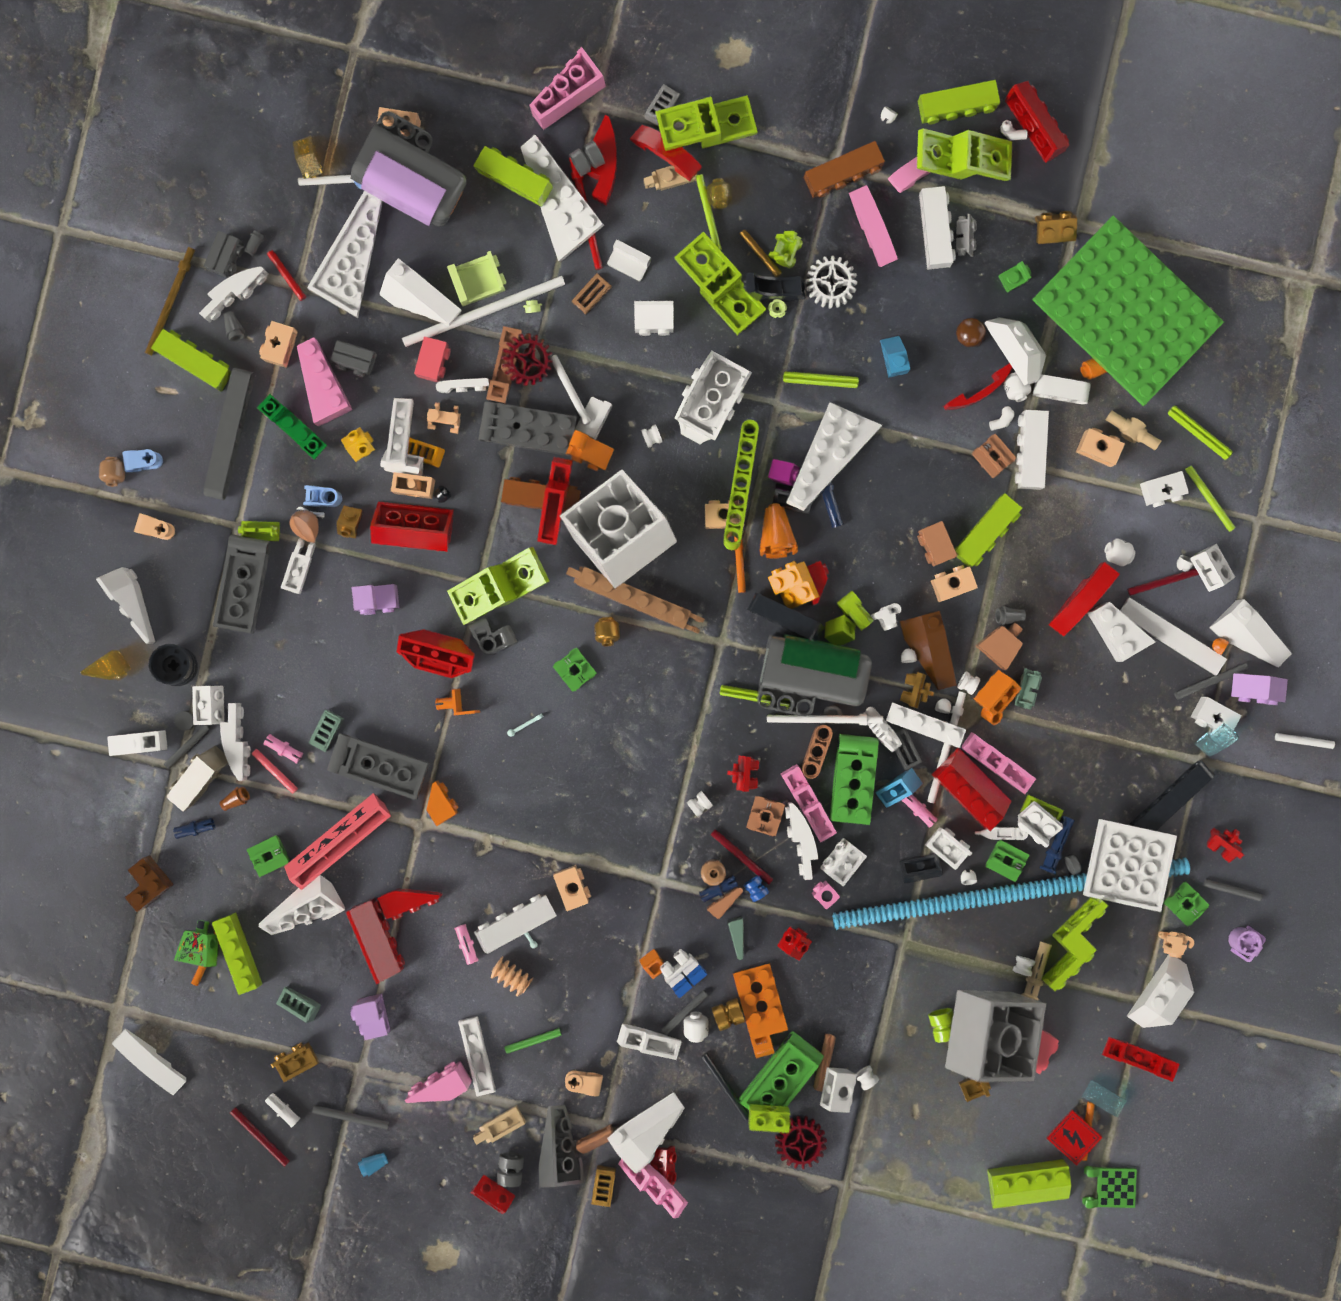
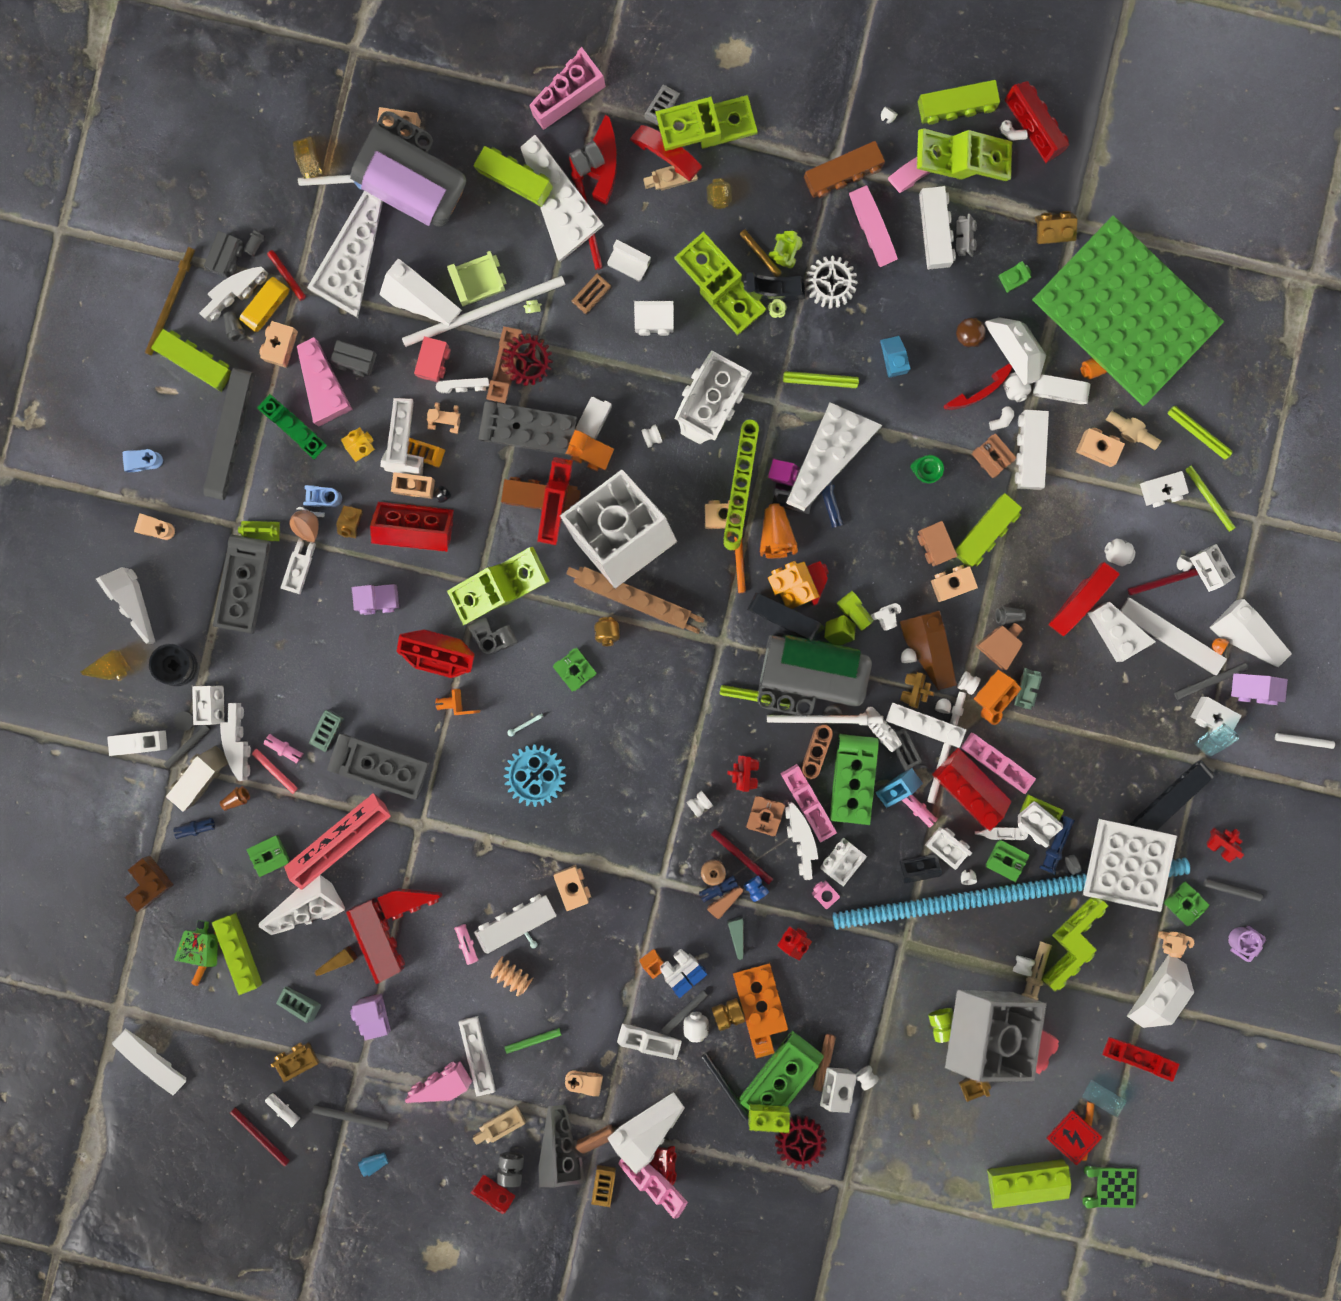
(112, 471): medium nougat head -> none
(264, 304): none -> yellow beam
(343, 958): none -> pearl gold slope
(440, 806): orange slope -> none
(522, 763): none -> medium azure gear
(570, 389): white bar -> none
(708, 211): lime bar -> none
(928, 468): none -> green piece

